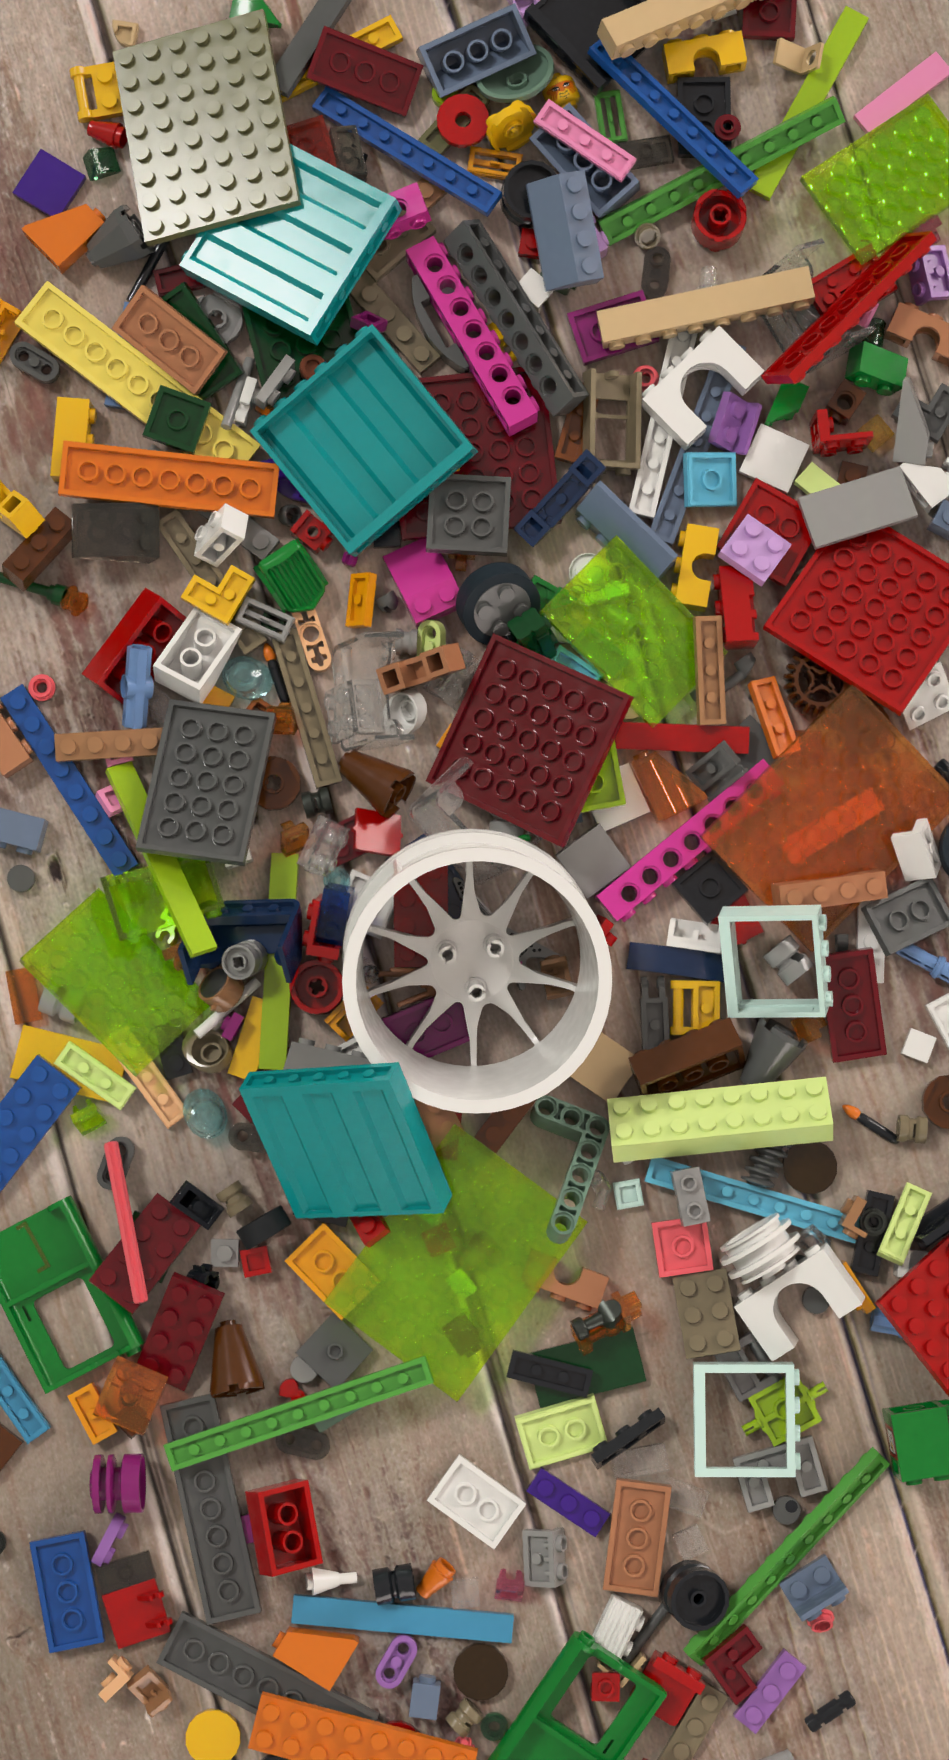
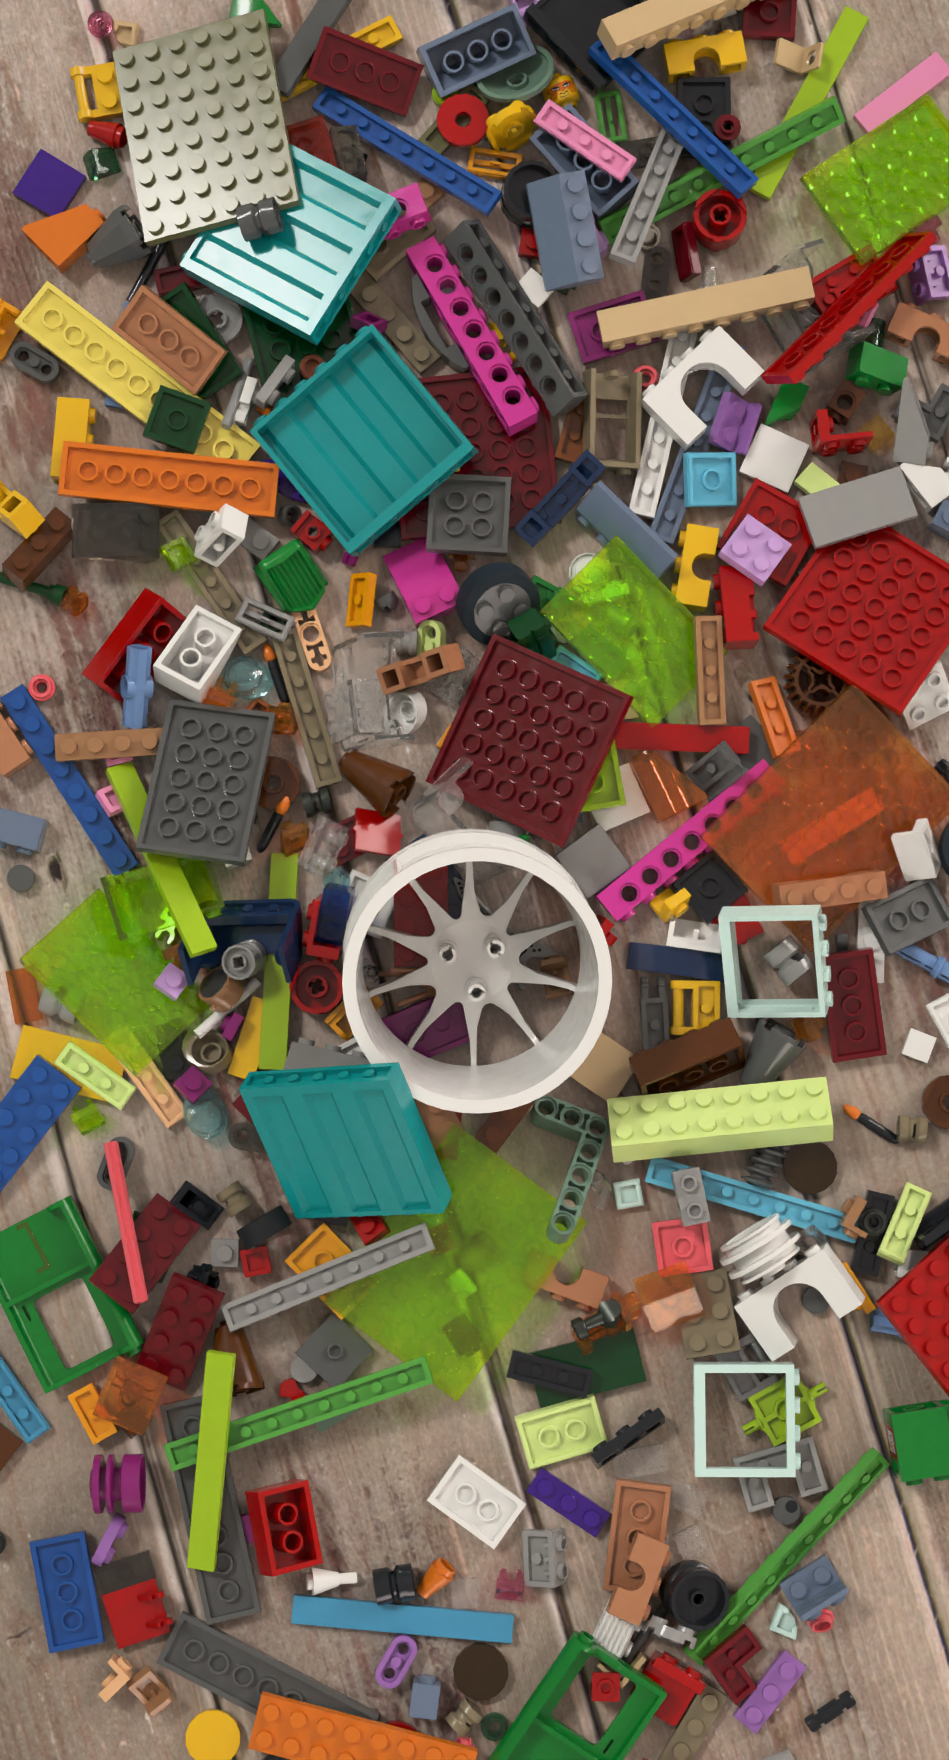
(94, 21): none -> clear pink plate
(171, 982): none -> lavender plate
(177, 554): none -> clear neon green tile
(192, 1084): none -> magenta plate
(211, 1460): none -> lime tile
(219, 601): yellow plate -> none
(223, 696): none -> clear orange tile
(259, 219): none -> dark grey wheel
(274, 822): none -> black piece
(303, 1443): clear smoke plate -> none
(315, 1652): orange slope -> none
(328, 1277): none -> light grey plate
(632, 1603): none -> nougat arch
(646, 199): none -> light grey plate
(668, 1634): none -> light grey plate
(669, 1296): none -> clear orange slope
(670, 905): none -> yellow bracket
(686, 252): none -> dark red tile
(744, 667): dark grey bar -> none
(783, 1622): none -> light aqua tile

